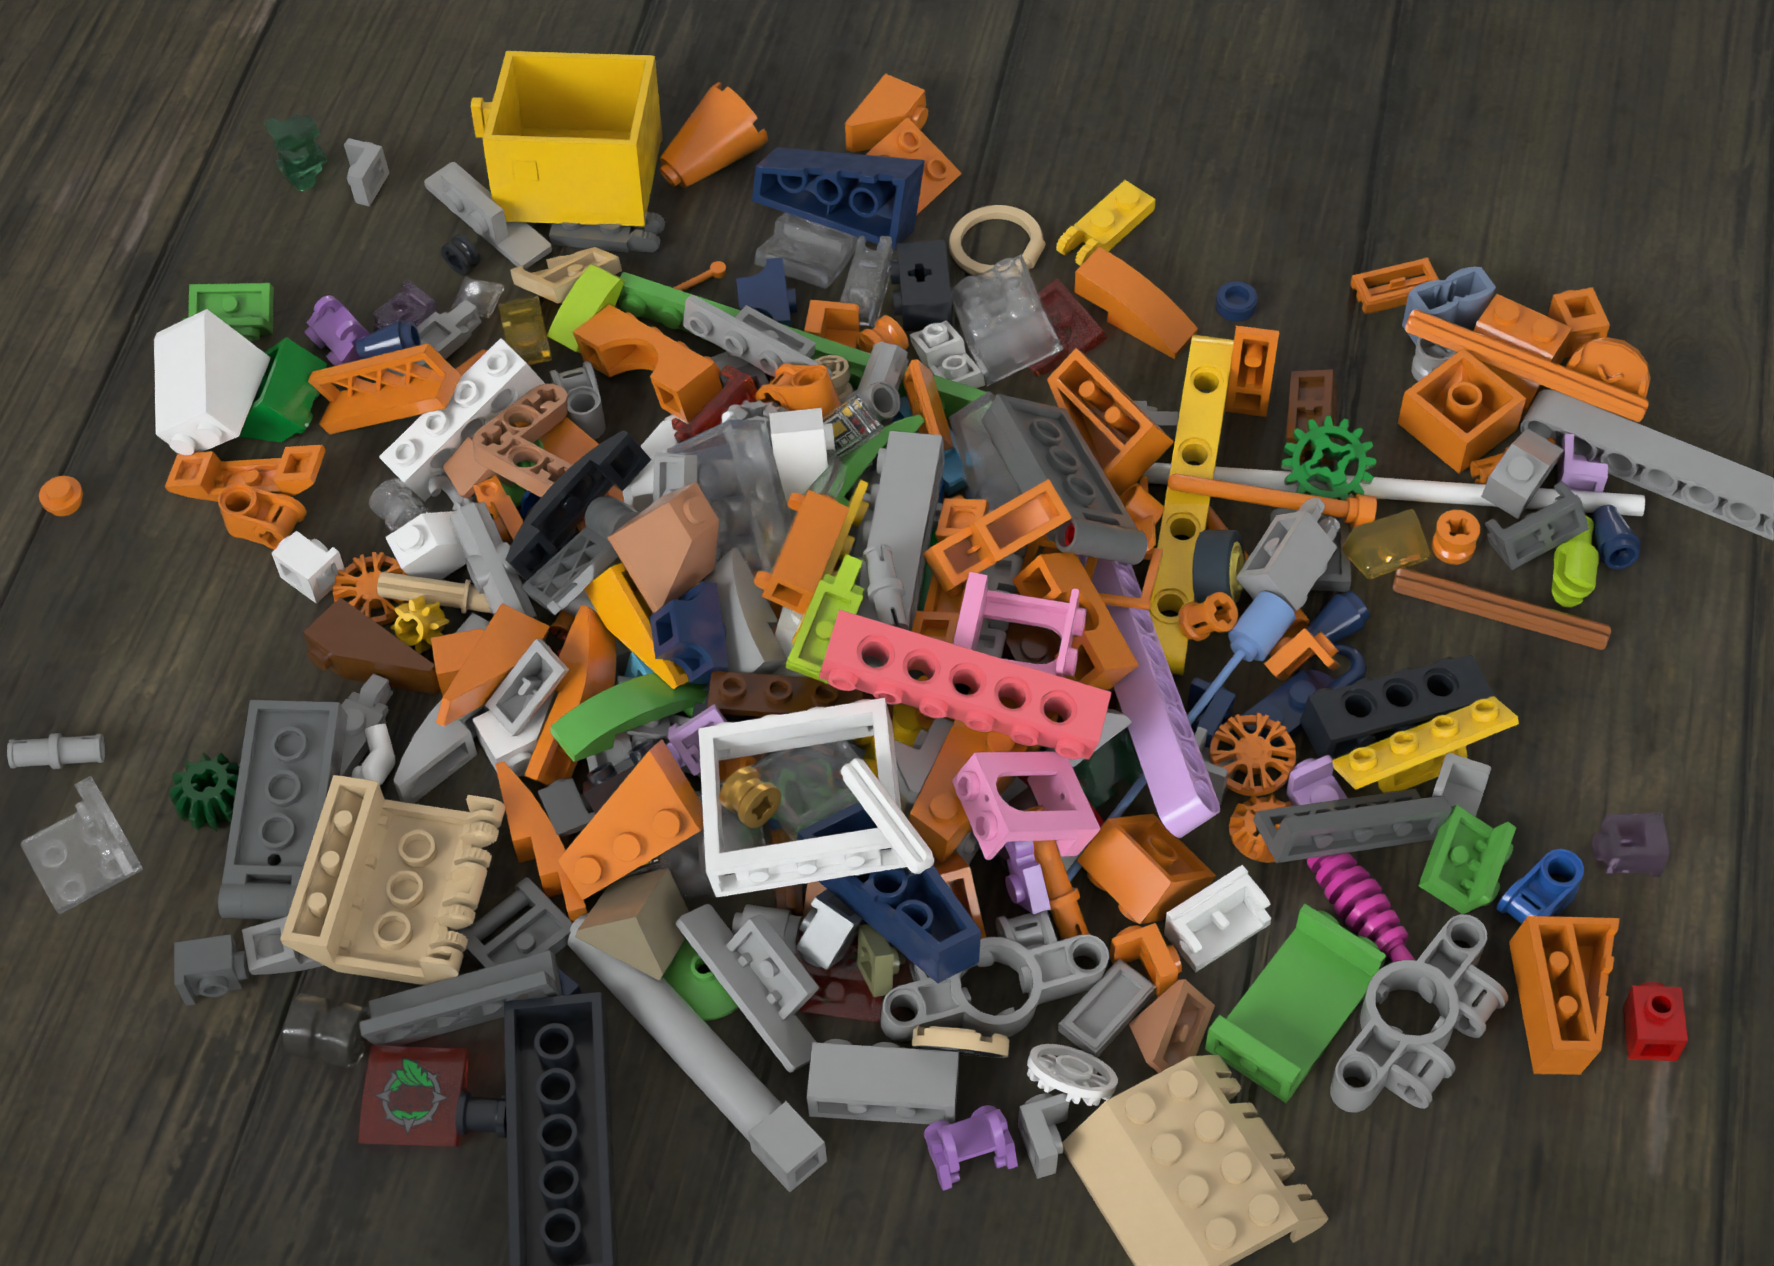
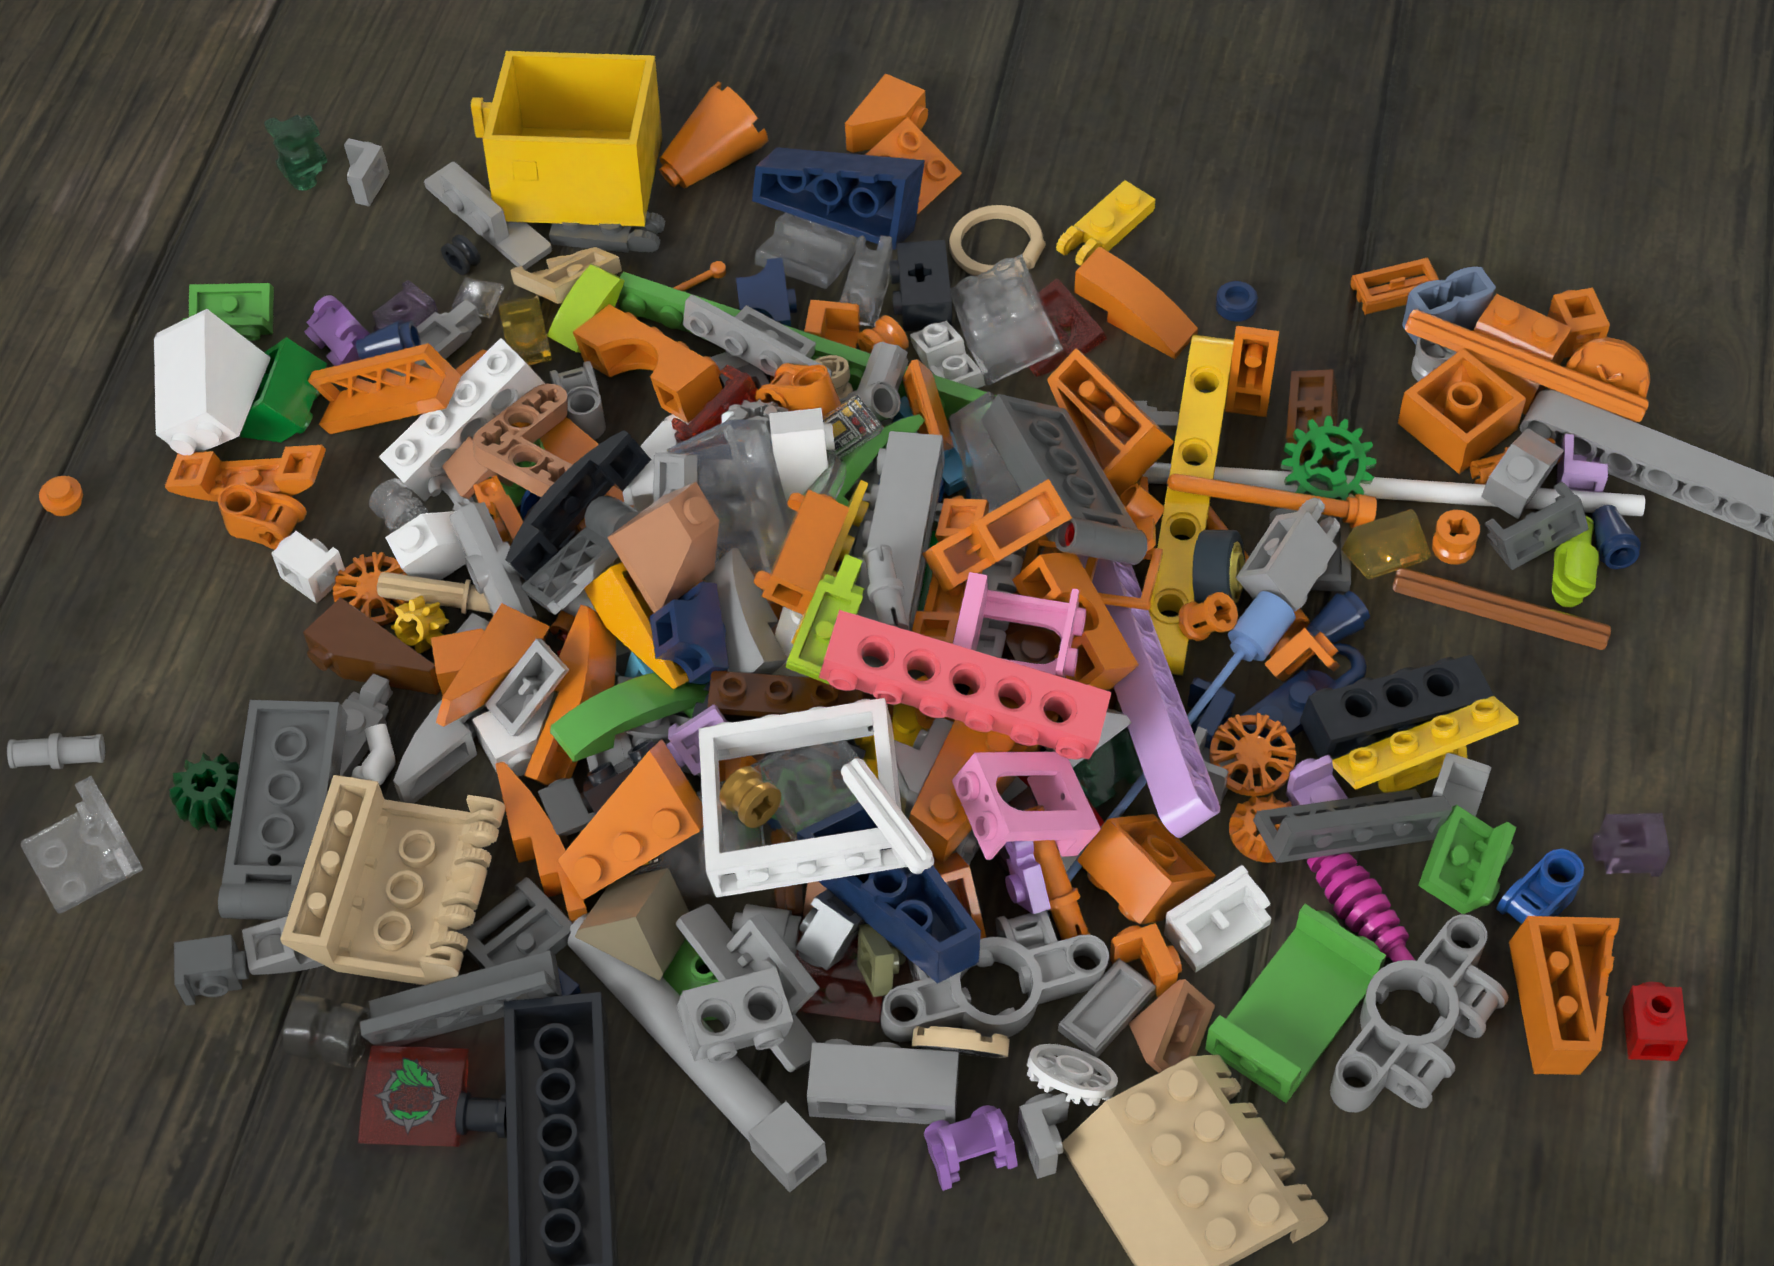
(730, 1003): none -> light grey brick

